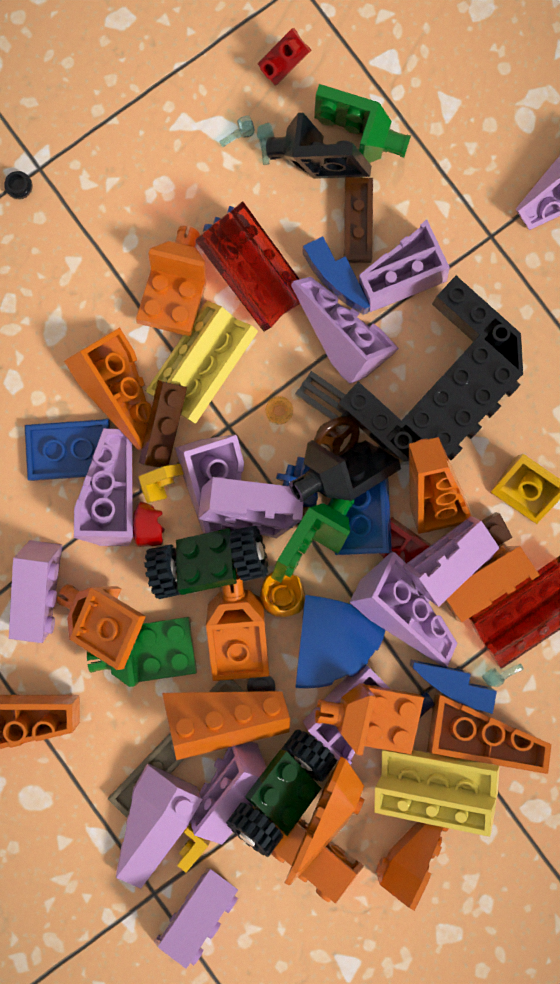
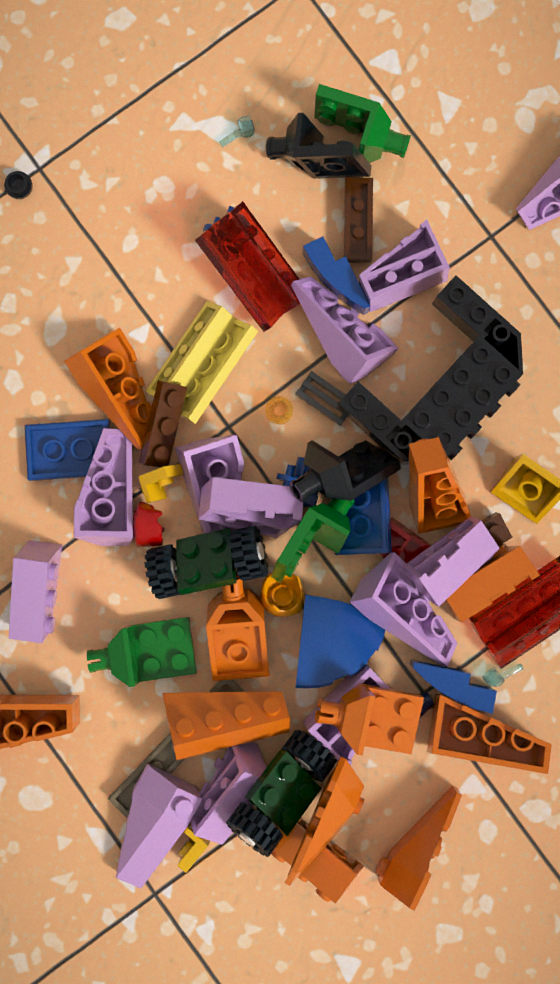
(101, 622): orange plate -> none
(174, 285): orange plate -> none
(197, 918): lavender wedge -> none
(261, 684): black plate -> none
(263, 132): clear light blue hand -> none
(284, 57): red hips -> none
(333, 437): reddish brown piece -> none
(438, 790): light yellow slope -> none

